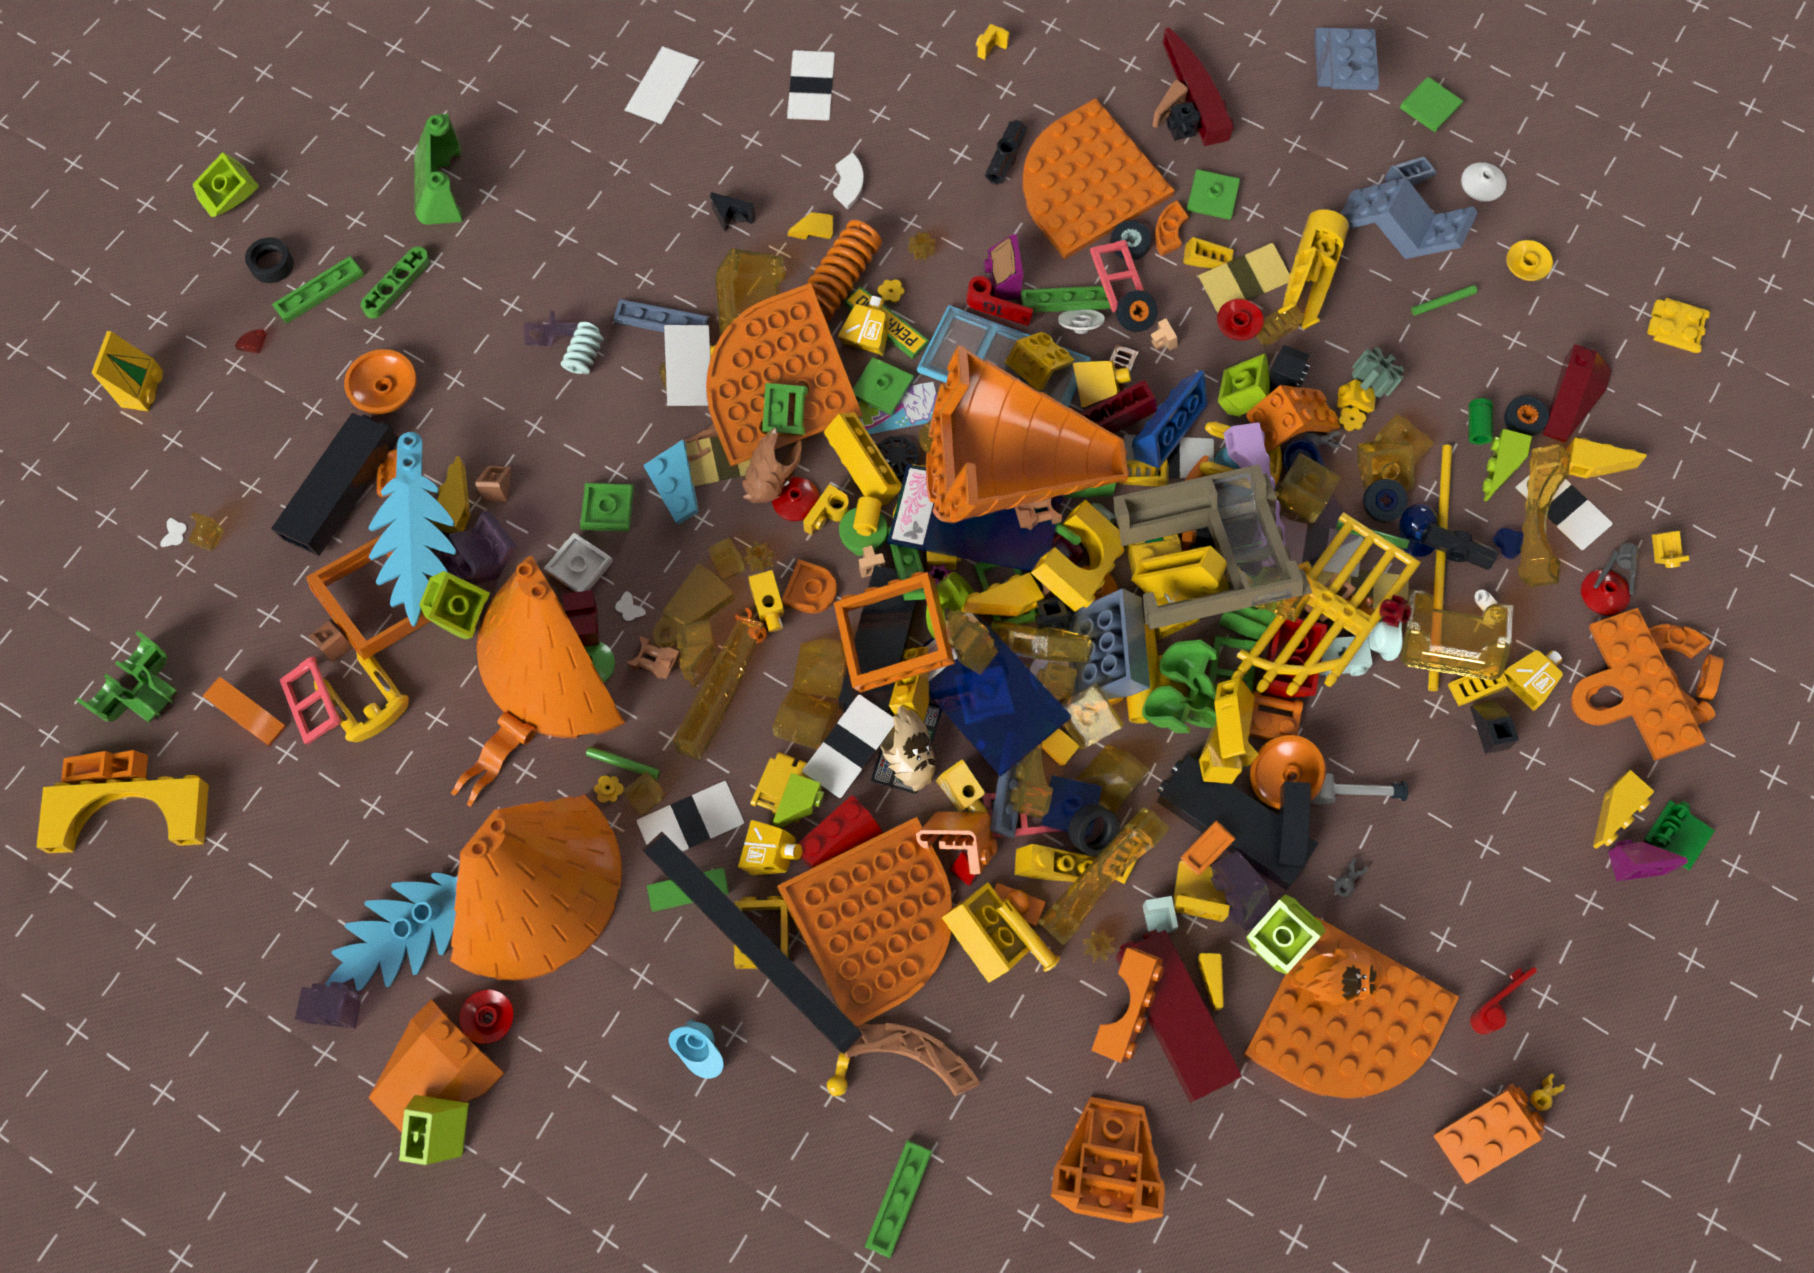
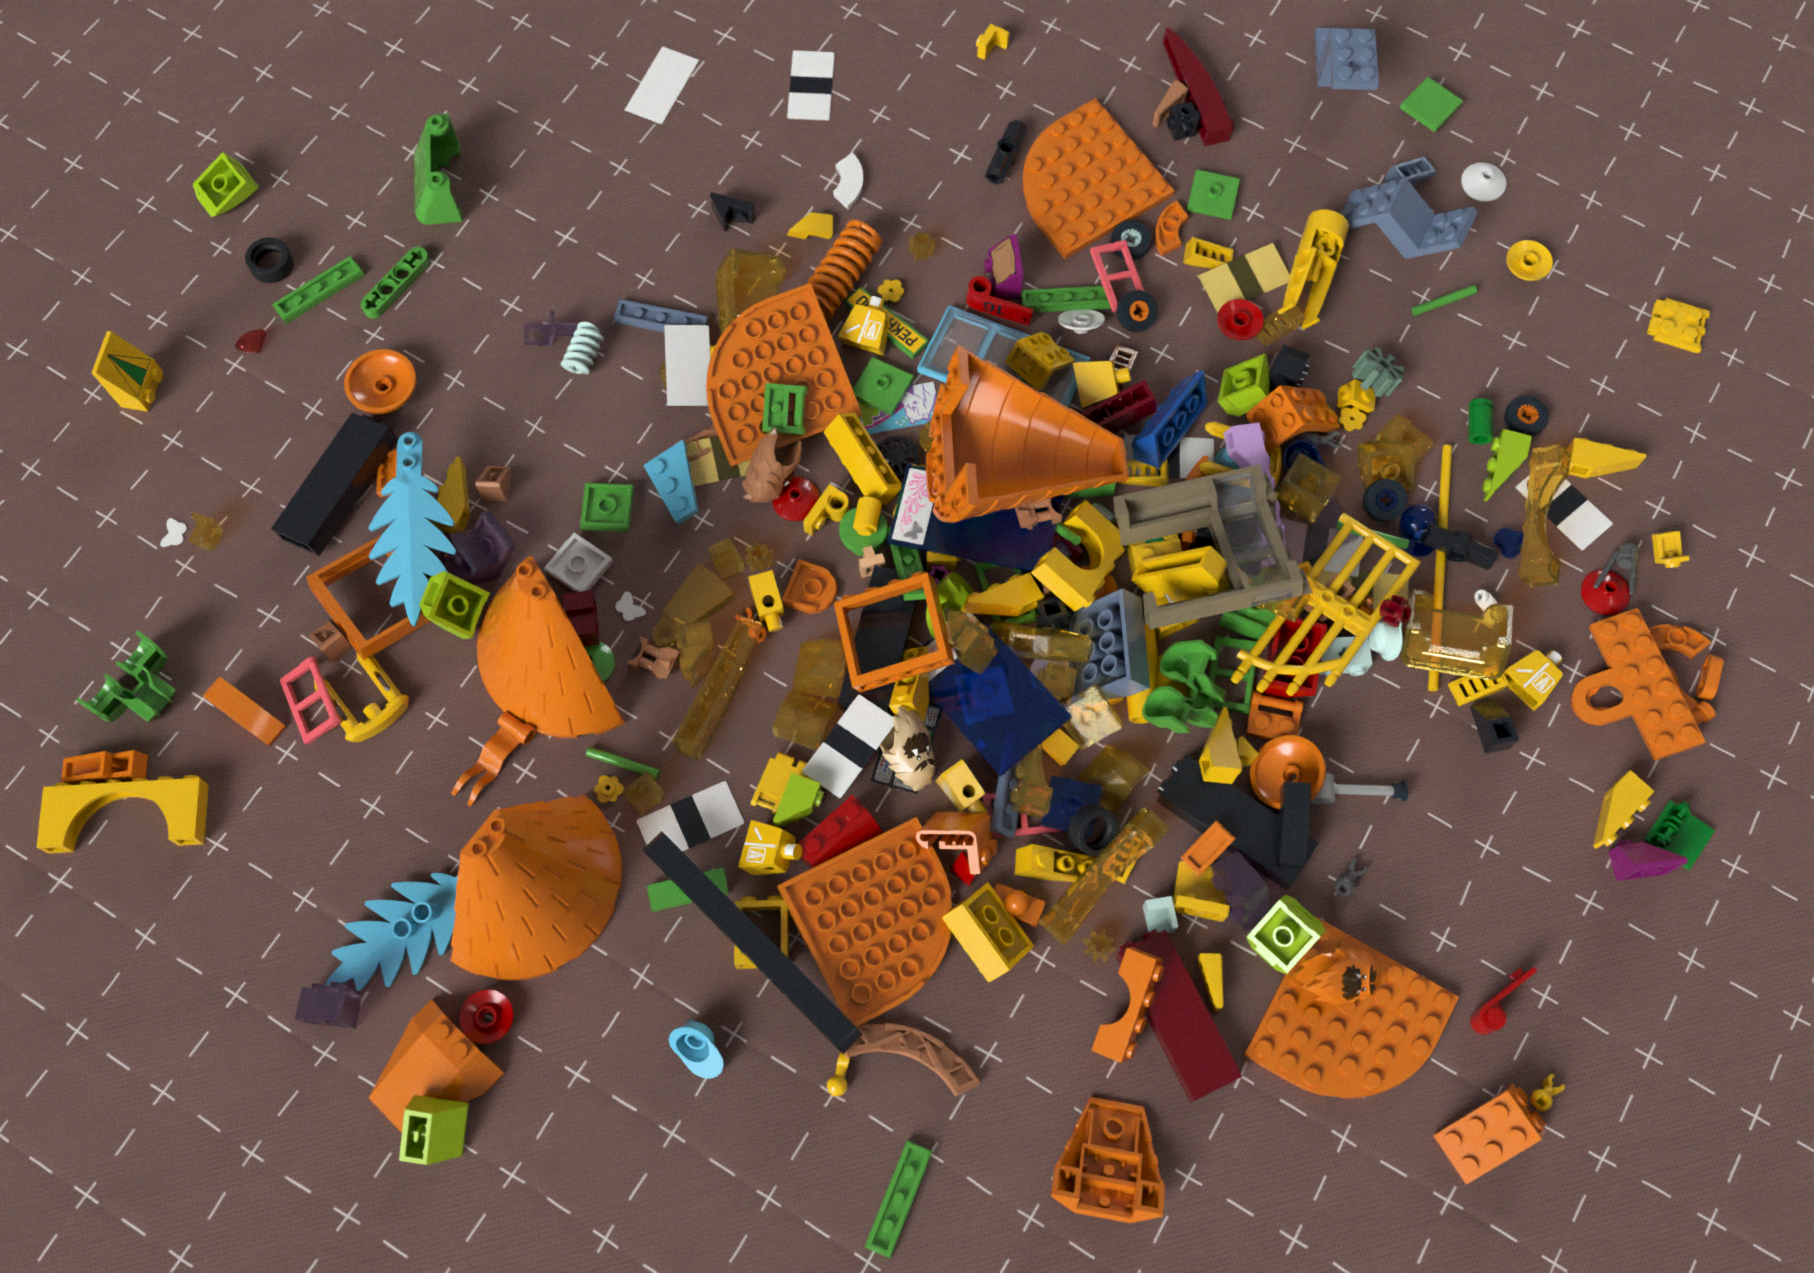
(1027, 935): yellow pin -> none
(1164, 336): light nougat tile -> none
(1233, 714): yellow slope -> none
(1578, 389): dark red wedge -> none

